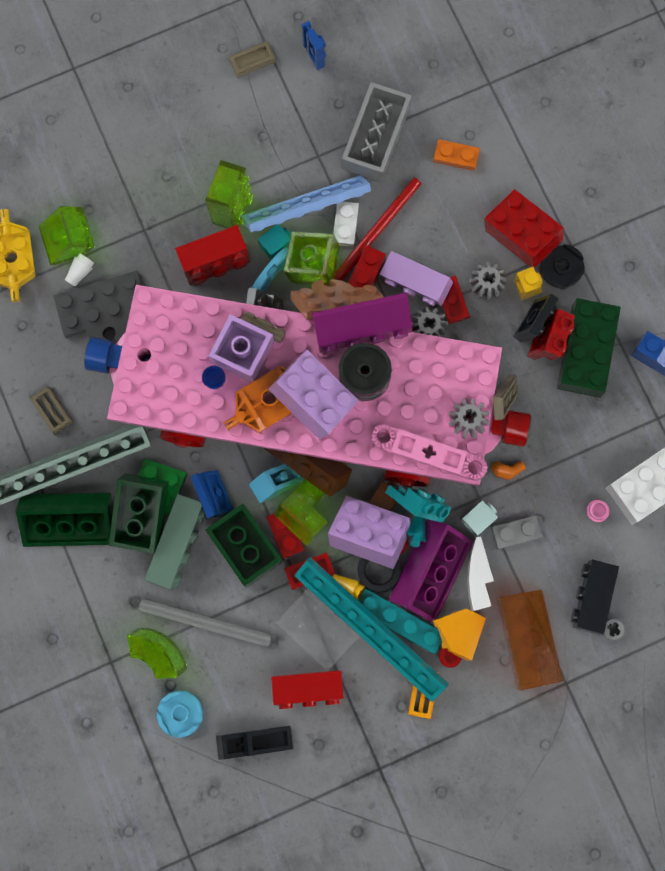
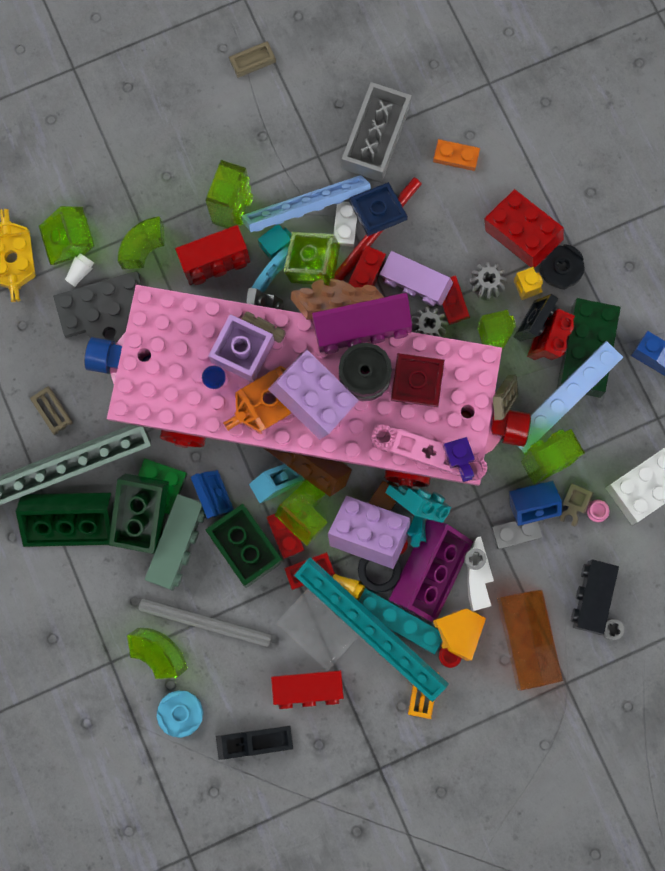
(140, 242): none -> clear neon green brick
(315, 45): blue plate -> none
(378, 209): none -> dark blue plate
(417, 380): none -> dark red plate
(460, 455): none -> dark purple plate
(475, 411): light grey gear -> none
(479, 518): light aqua brick -> none
(480, 564): none -> light grey bush
(496, 328): none -> clear neon green slope
(507, 472): orange arm -> none
(535, 503): none -> blue brick
(552, 456): none -> clear neon green brick
(571, 391): none -> light blue plate
(576, 500): none -> dark tan plate

